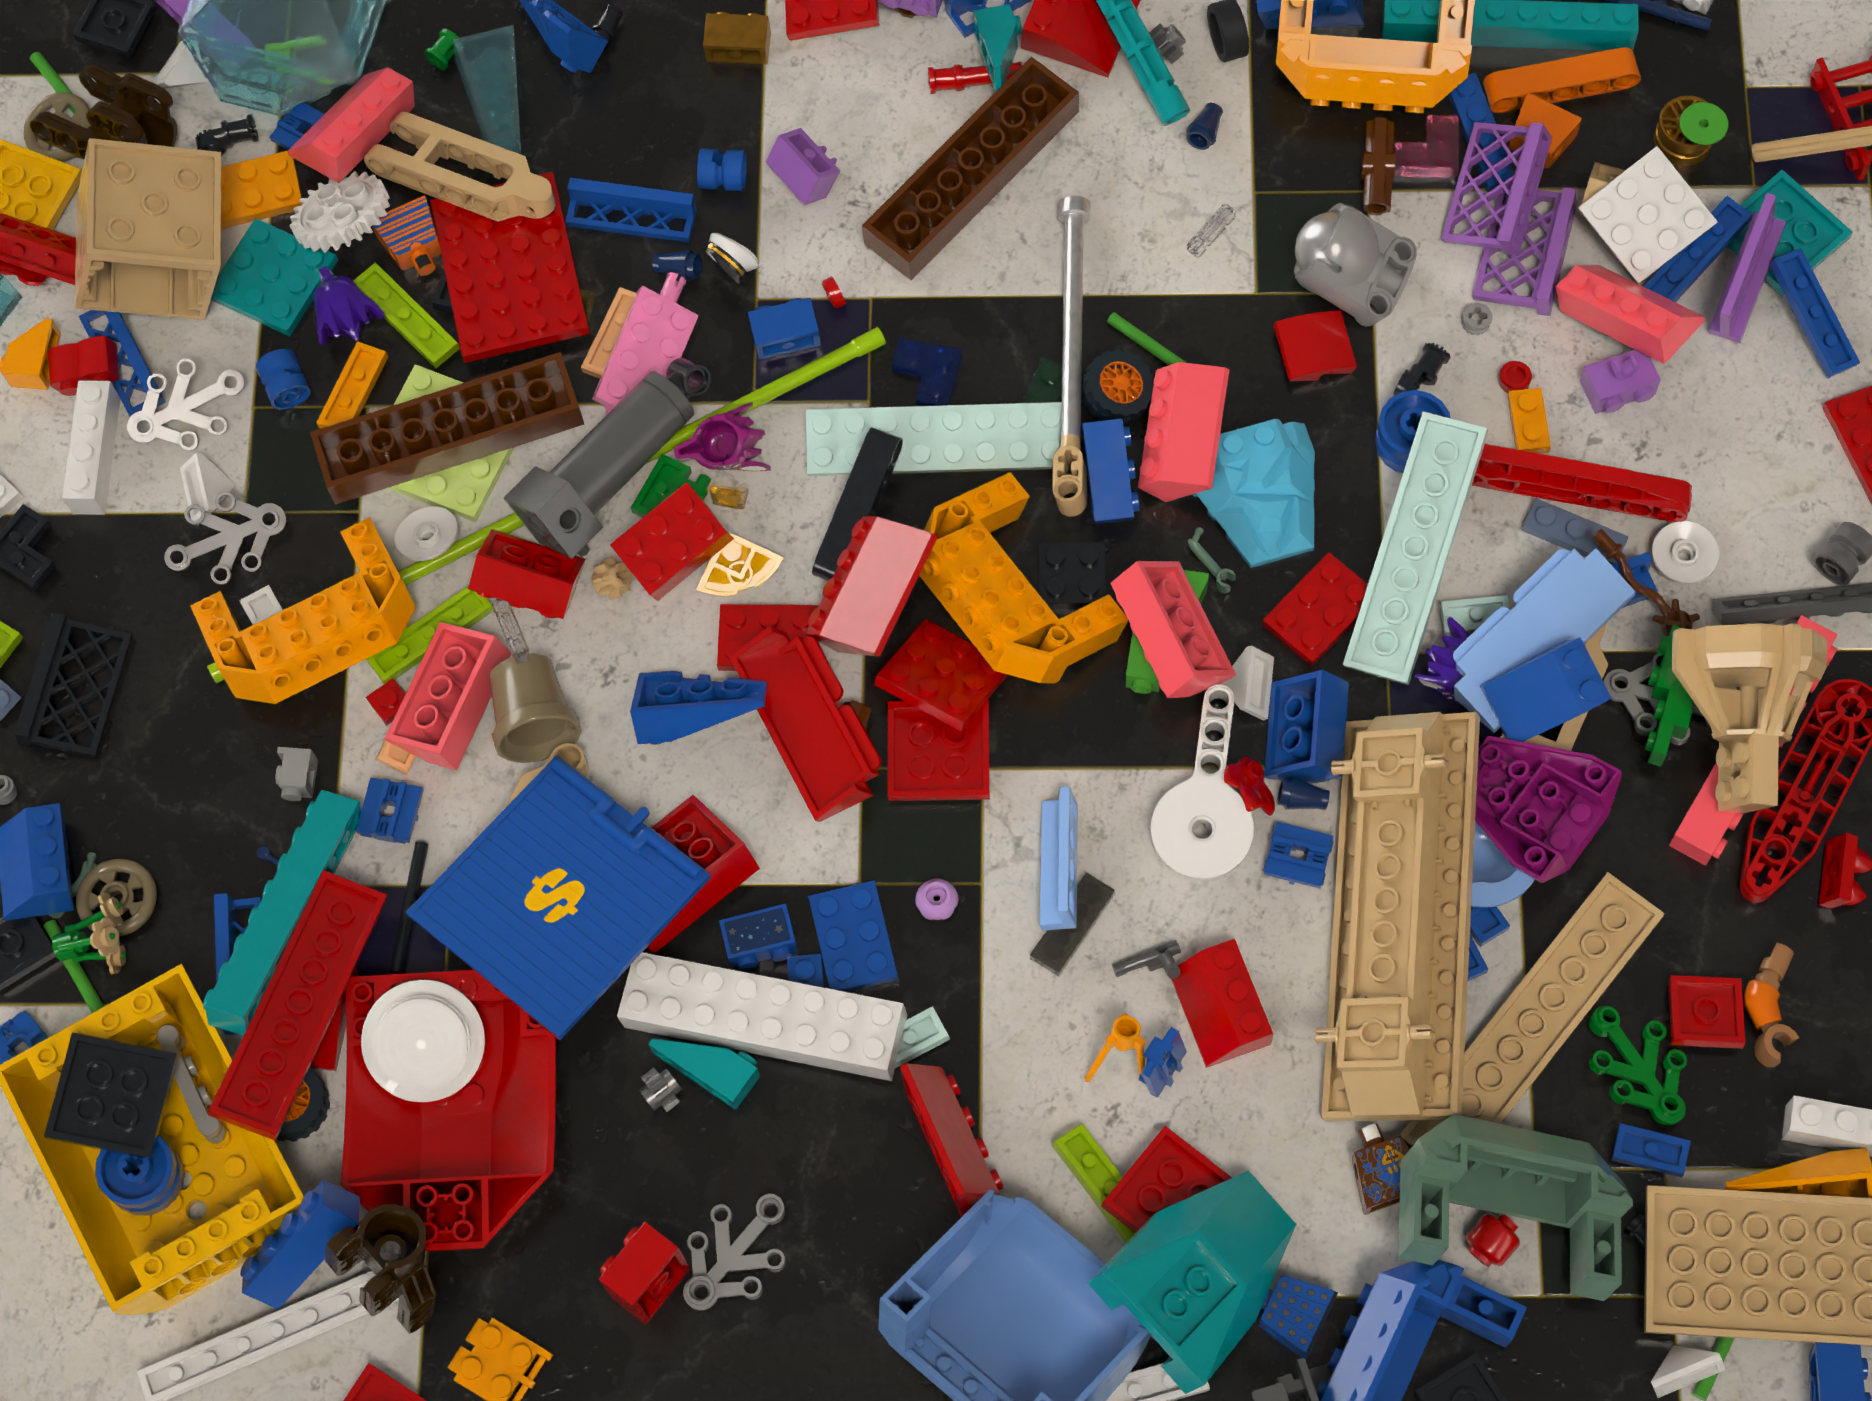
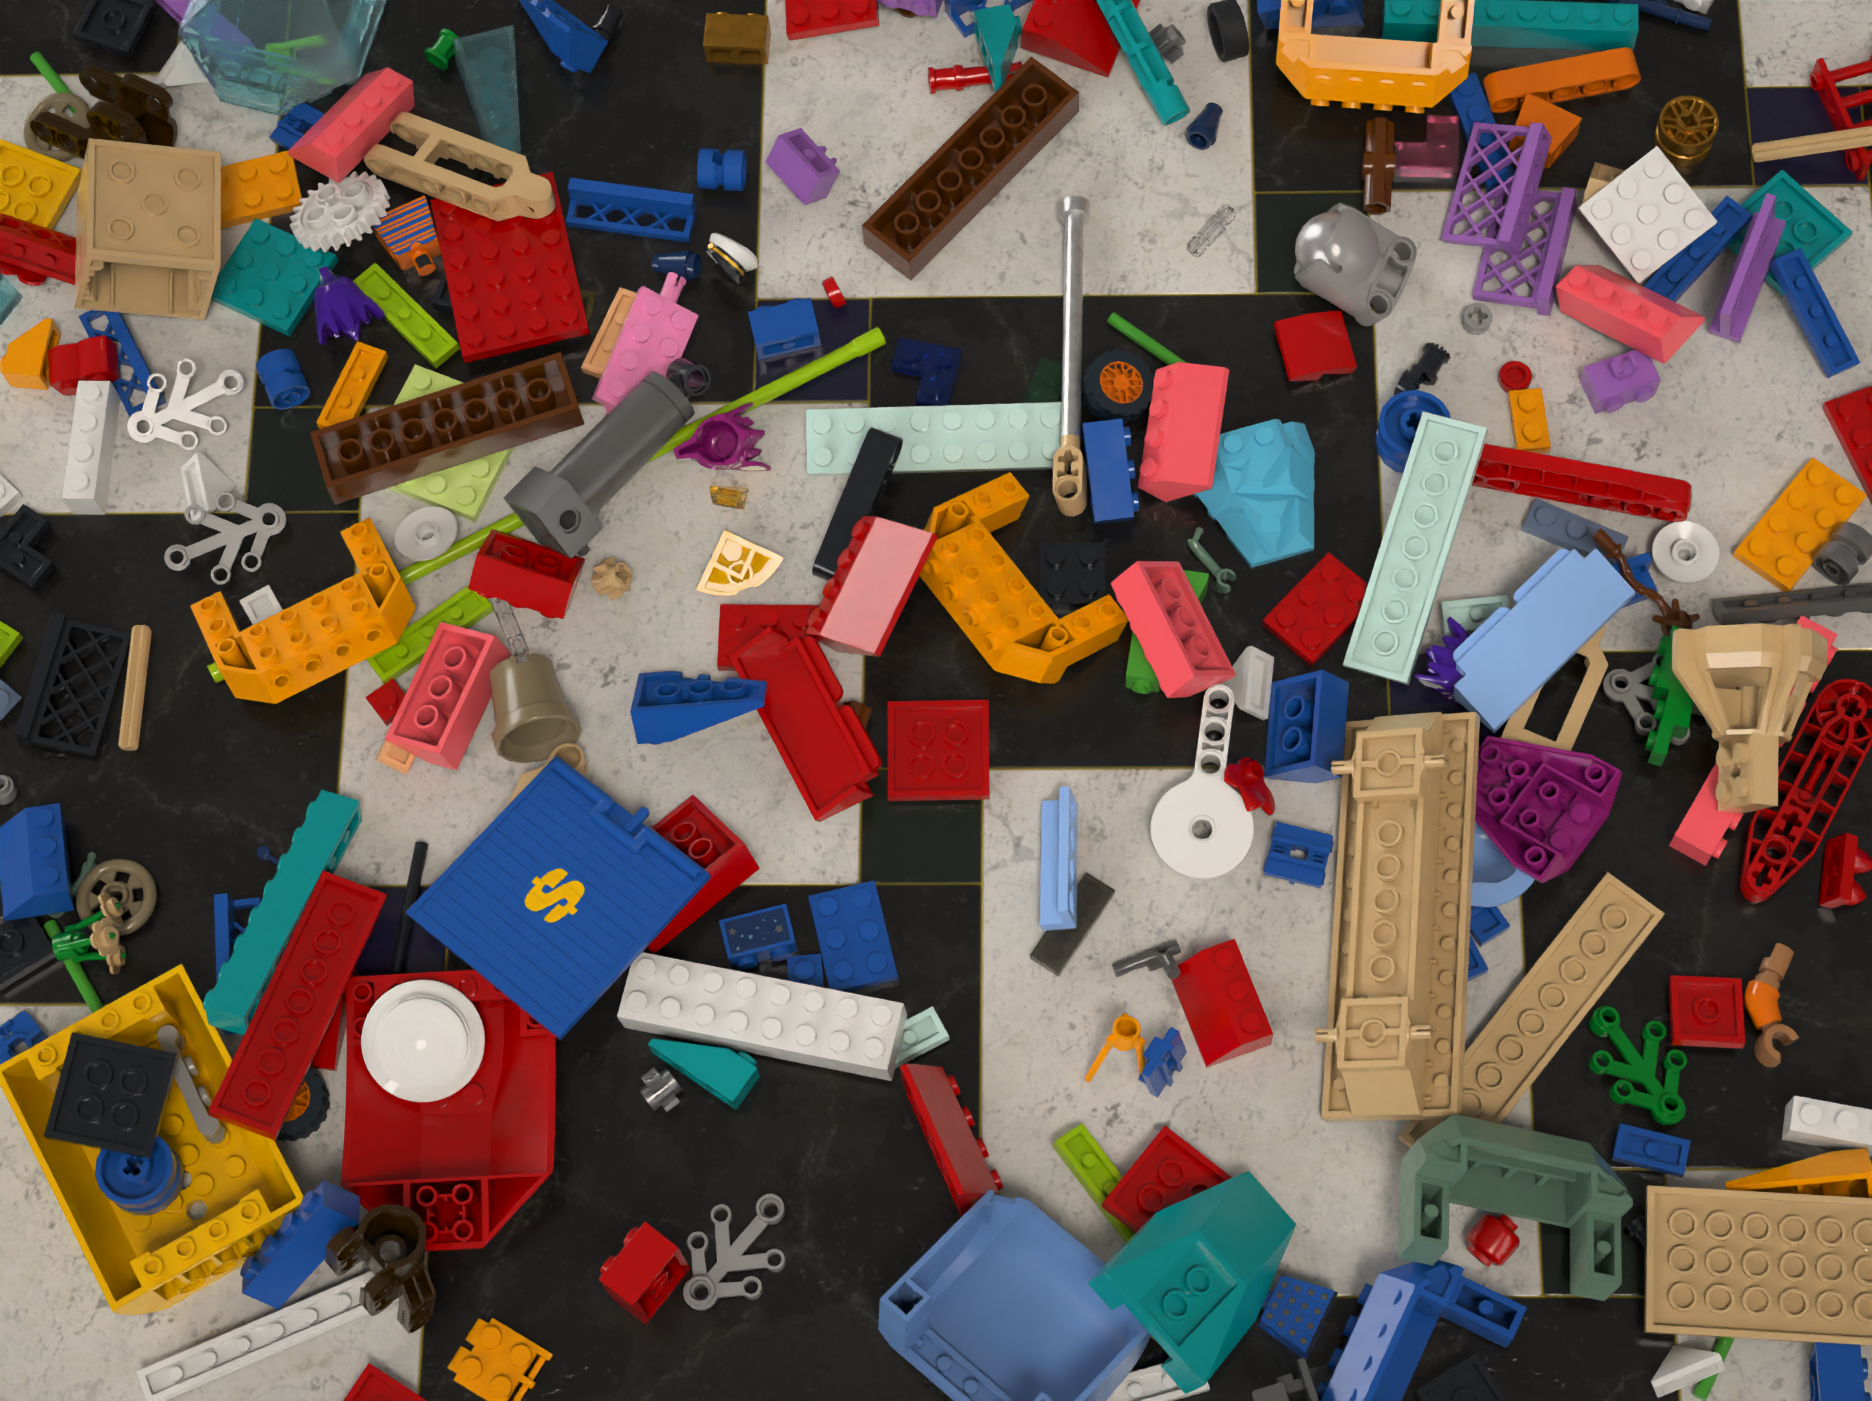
(135, 688): none -> tan axle
(227, 135): black connector -> none
(296, 773): light grey brick -> none
(406, 802): blue piece -> none
(663, 481): green plate -> none
(671, 541): red brick -> none
(936, 909): lavender plate -> none
(940, 675): red plate -> none
(1301, 795): dark blue cone -> none
(1378, 1169): torso -> none
(1546, 691): blue slope -> none
(1703, 123): bright green piece -> none
(1799, 525): none -> light orange plate

